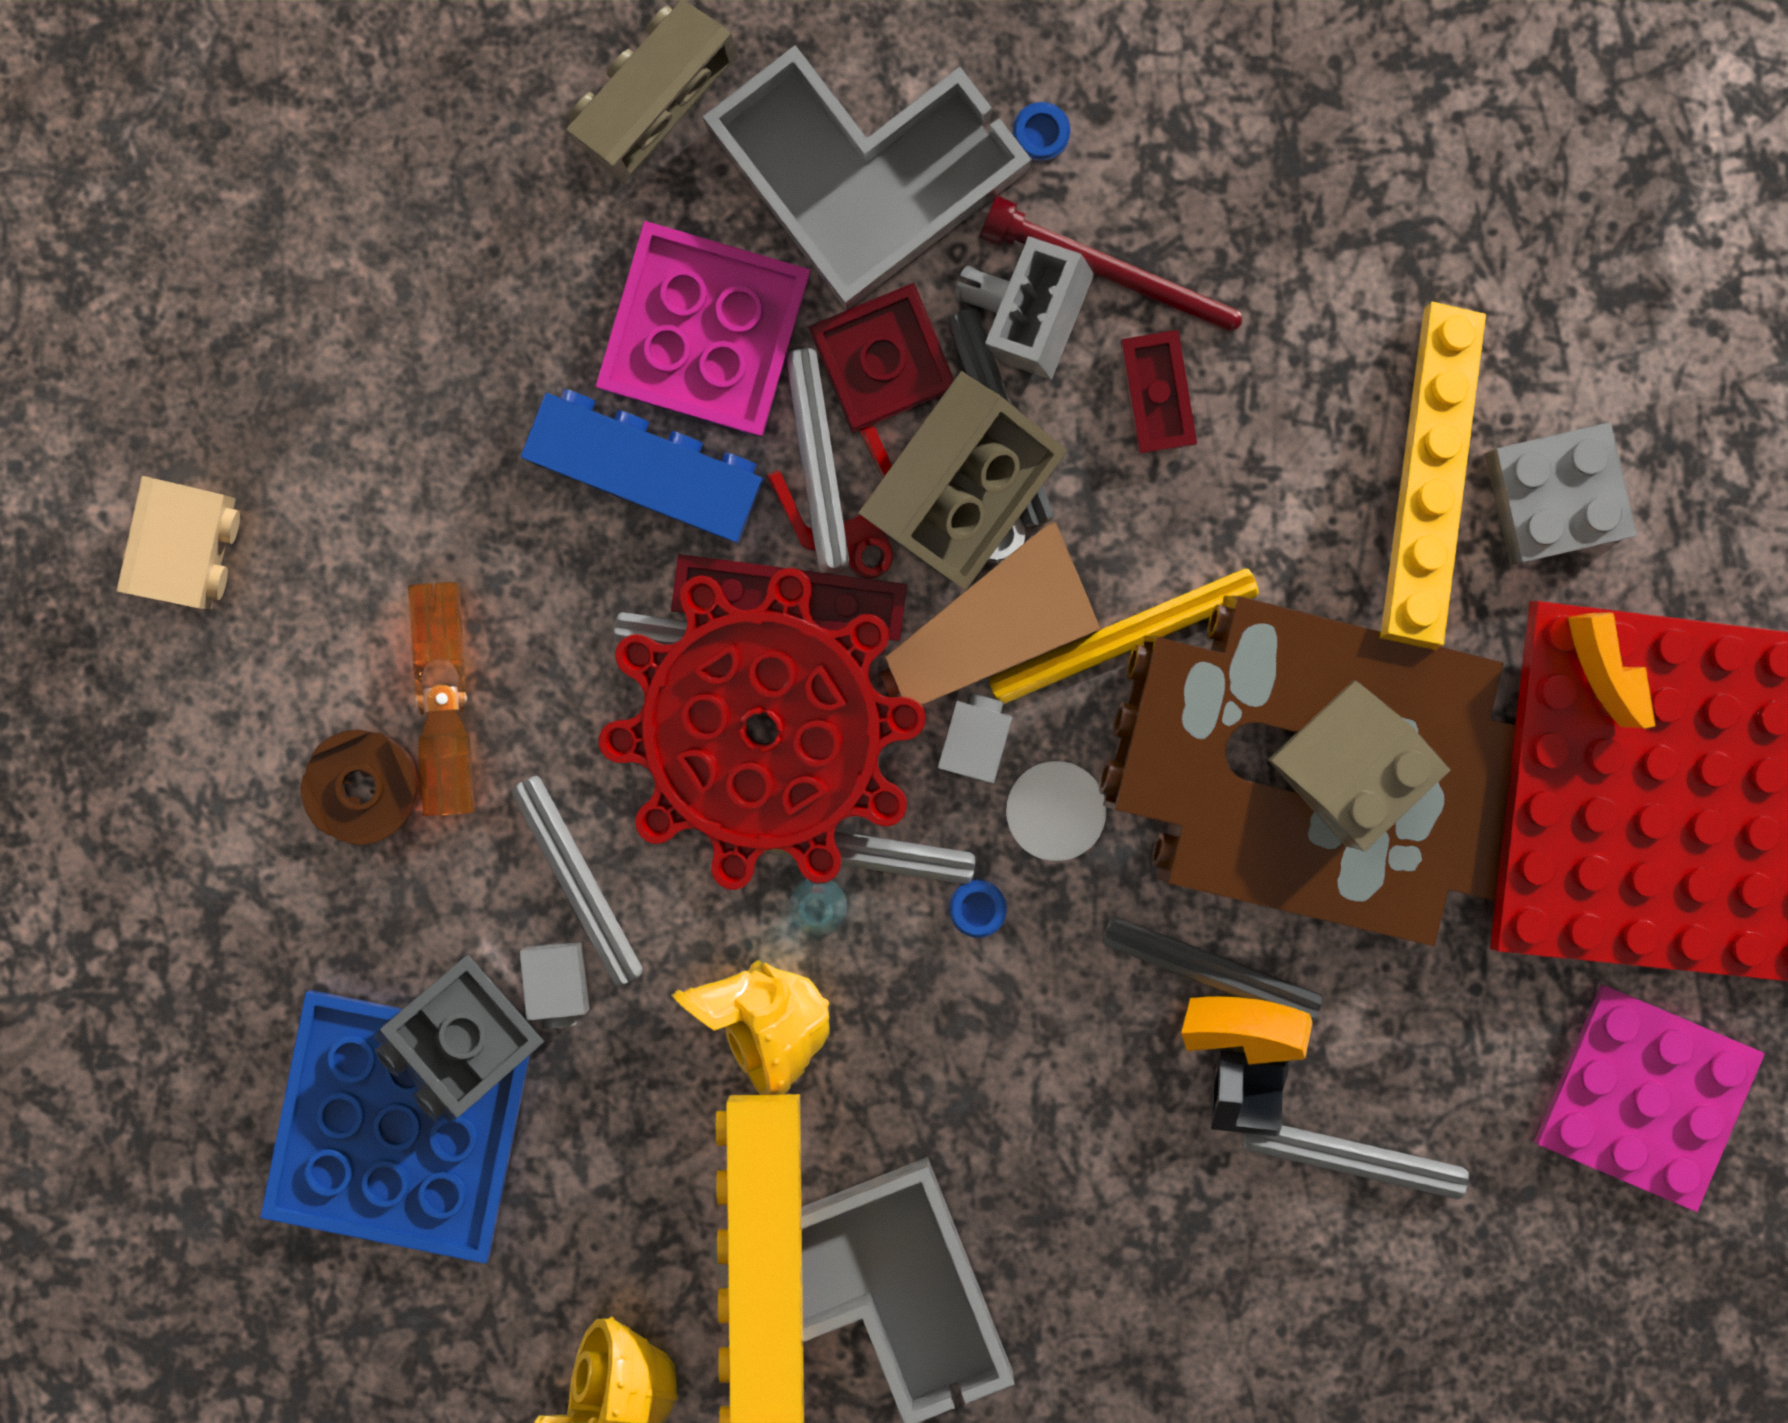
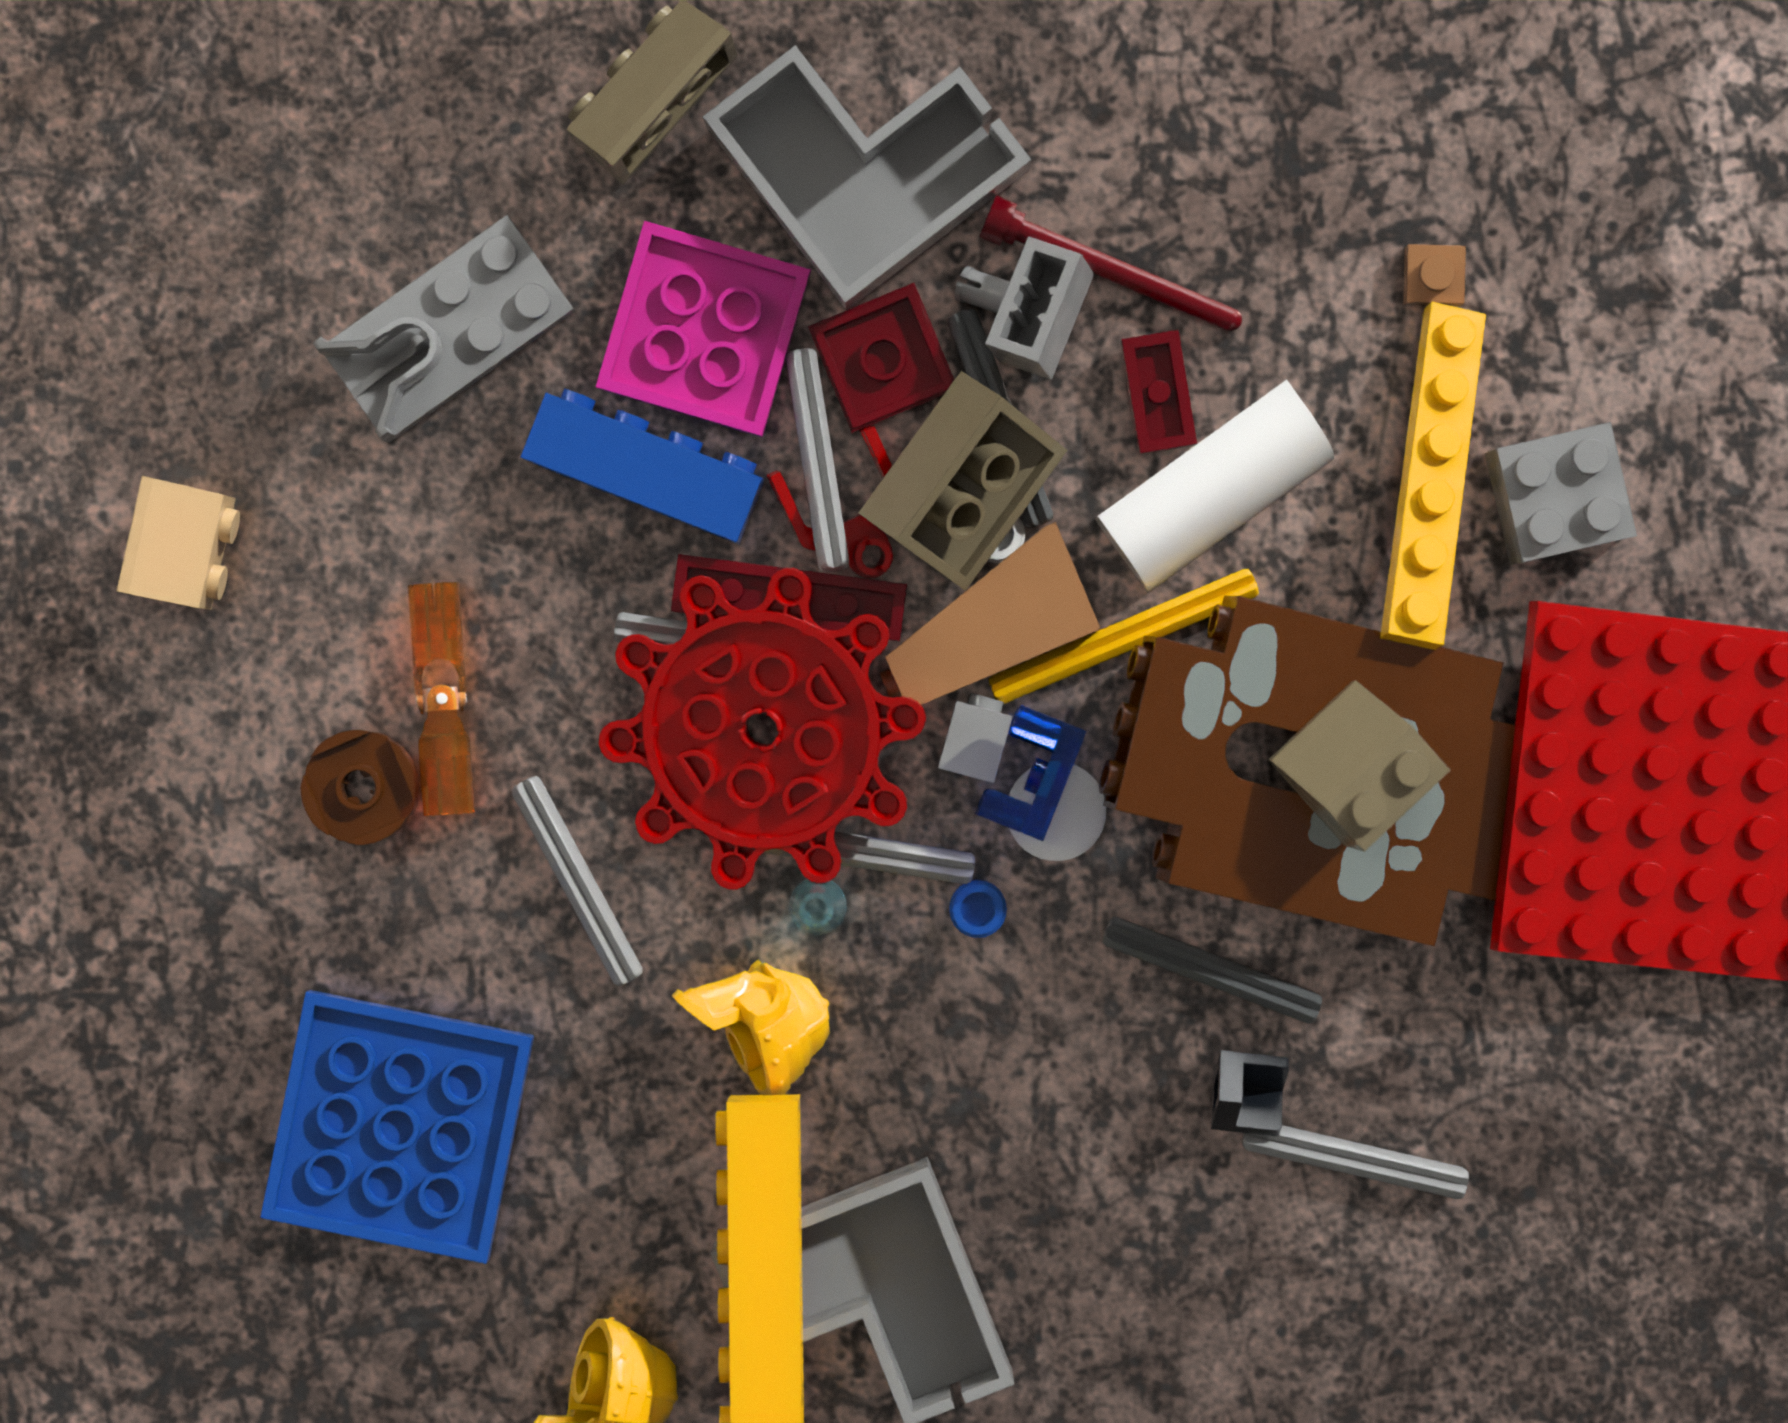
(446, 329): none -> light grey plate
(456, 1041): dark grey plate -> none
(555, 983): light grey brick -> none
(1042, 131): blue tile -> none
(1045, 779): none -> clear blue panel
(1216, 486): none -> white brick
(1262, 1027): light orange slope -> none
(1434, 274): none -> medium nougat plate
(1620, 689): light orange slope -> none
(1649, 1098): dark pink plate -> none

